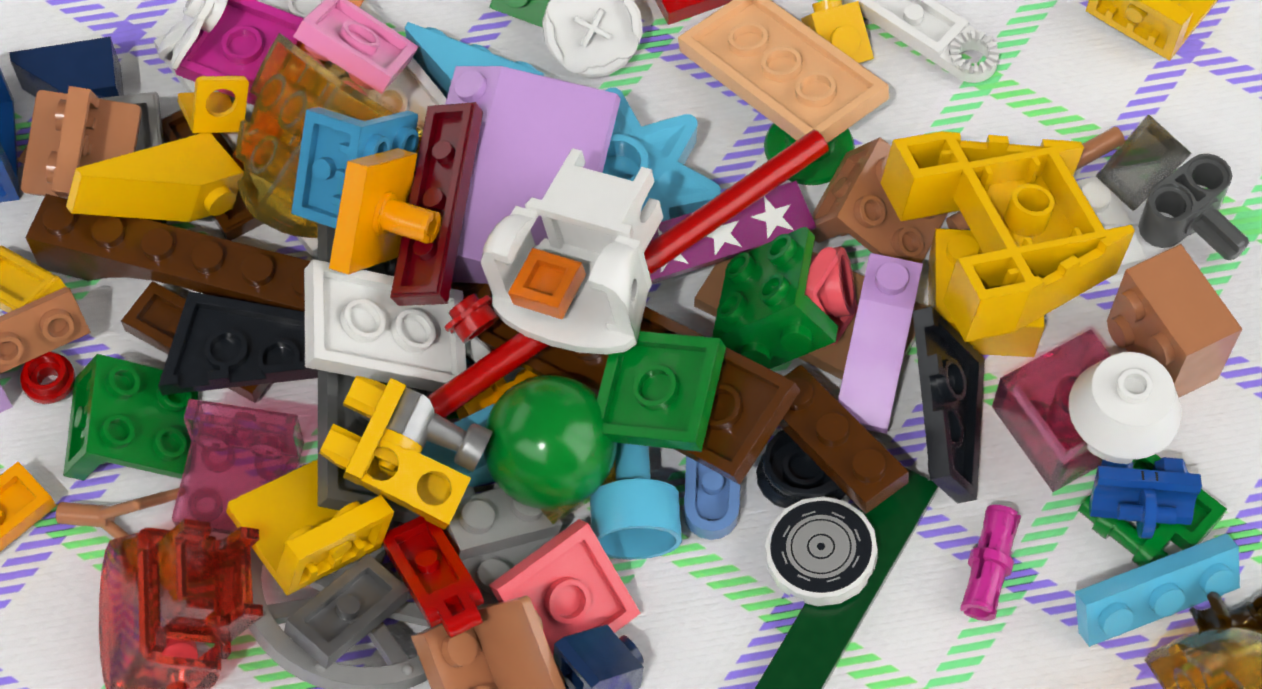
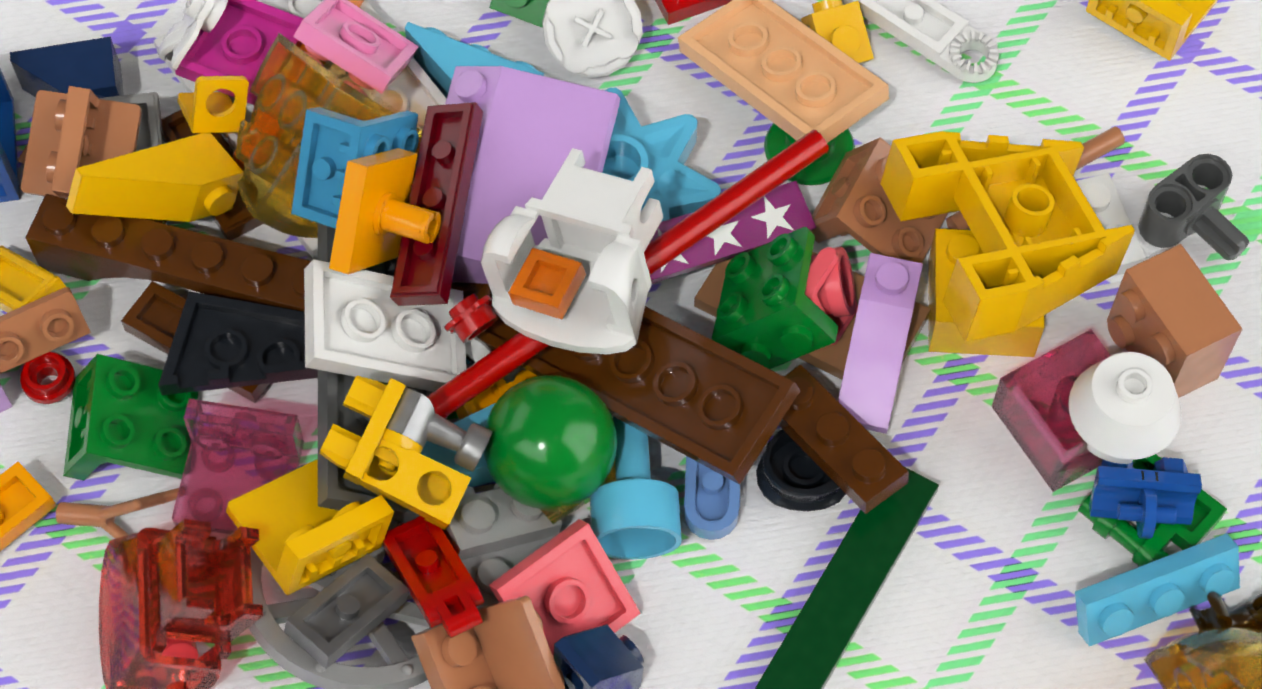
(661, 390): green plate -> none
(821, 550): tile -> none
(952, 404): black wing -> none
(990, 562): dark pink pin -> none
(1142, 162): clear smoke slope -> none

